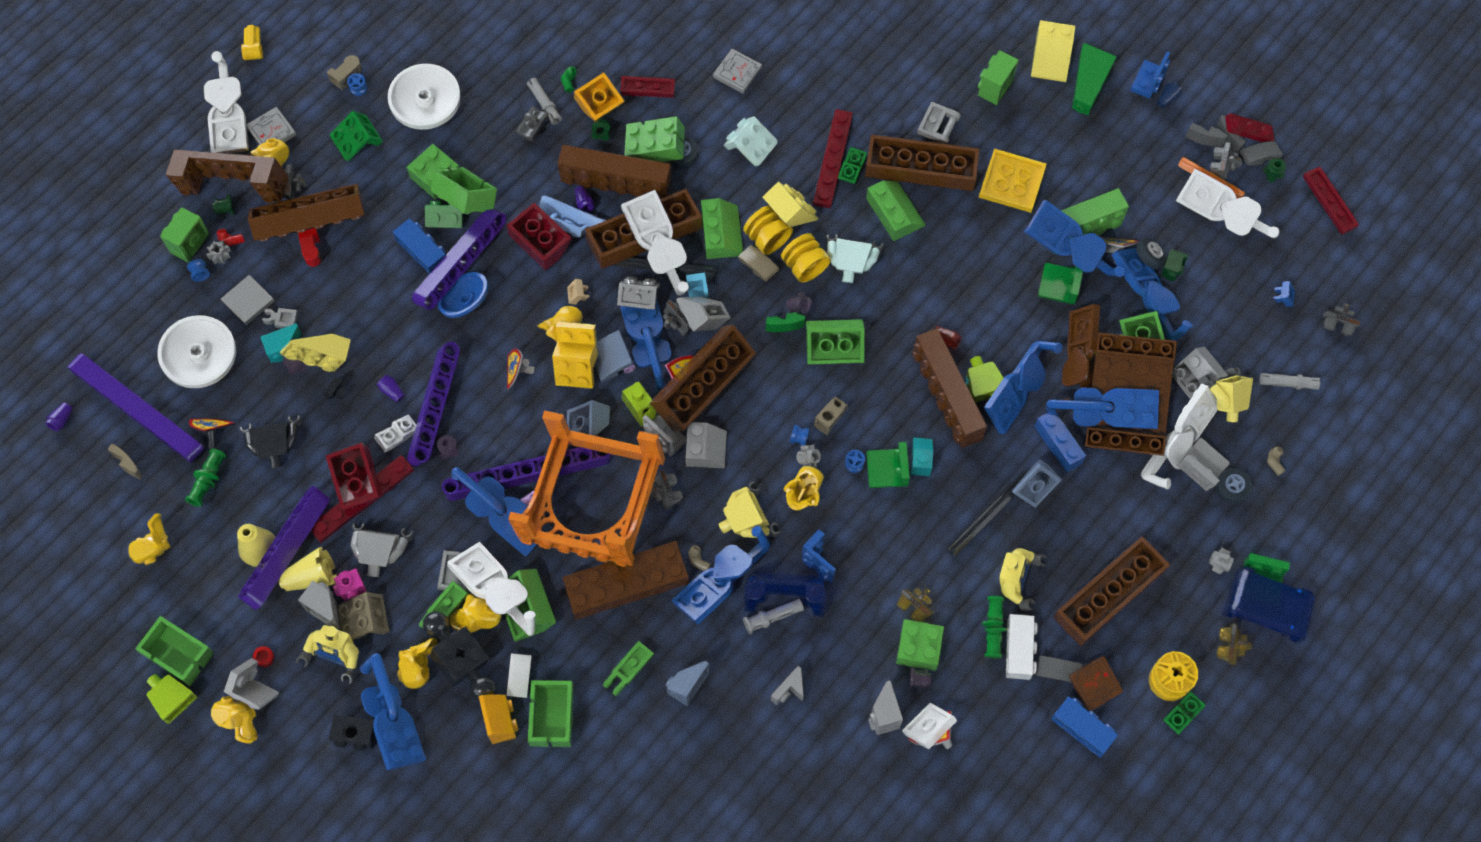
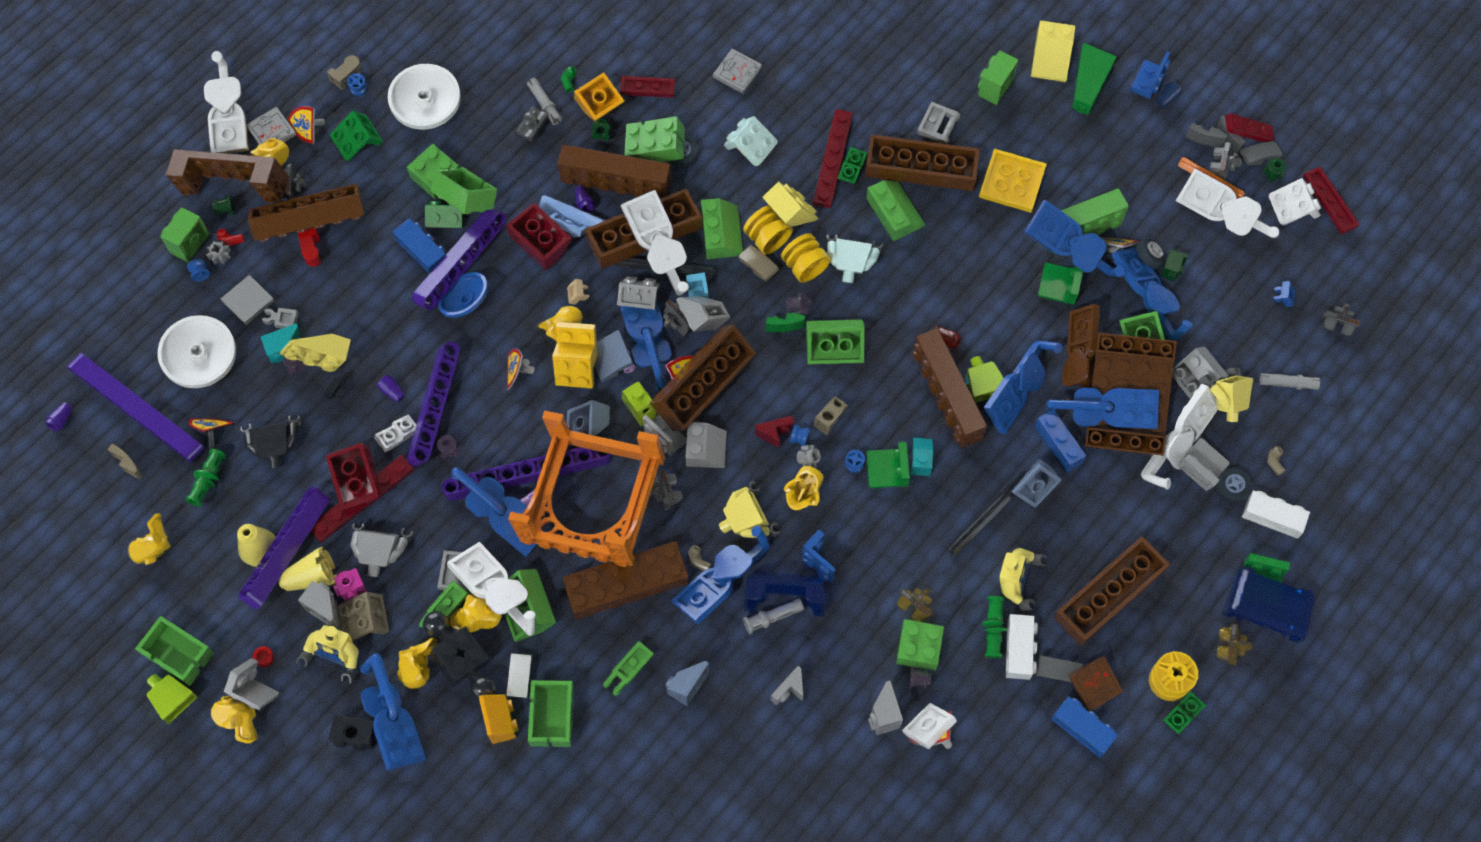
(252, 47): yellow piece -> none
(304, 123): none -> shield
(769, 430): none -> dark red slope
(1221, 561): light grey gear -> none
(1276, 514): none -> white brick
(1294, 202): none -> white bracket

